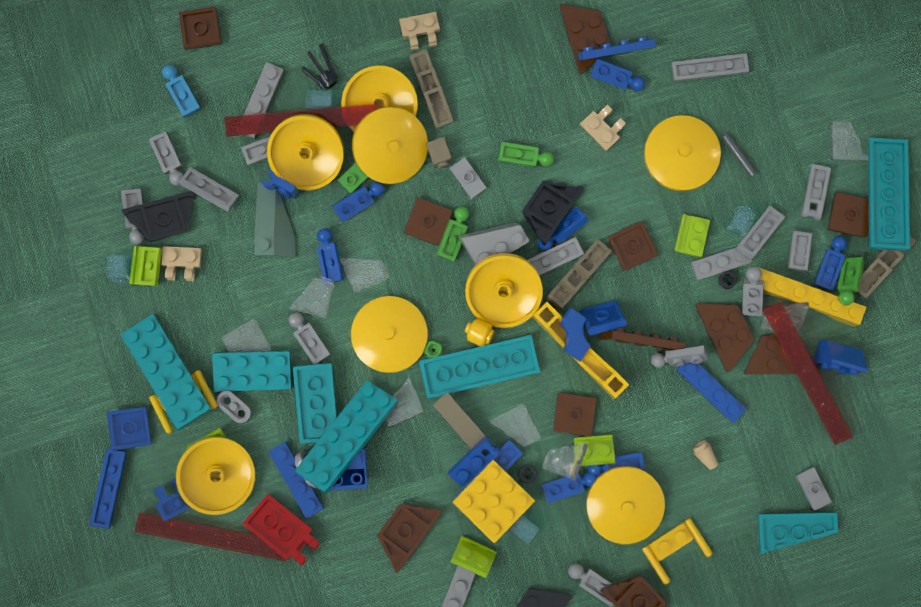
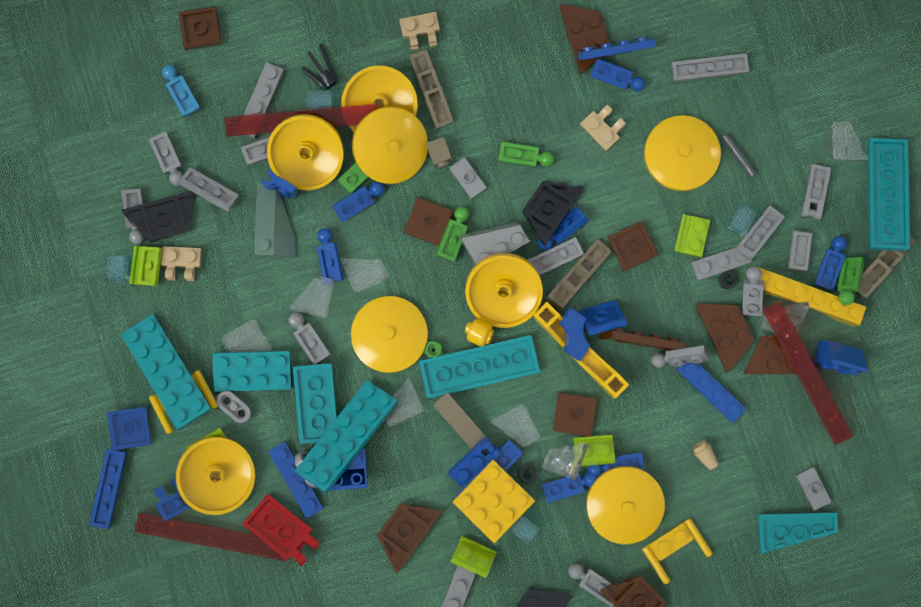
(849, 215): reddish brown plate -> none

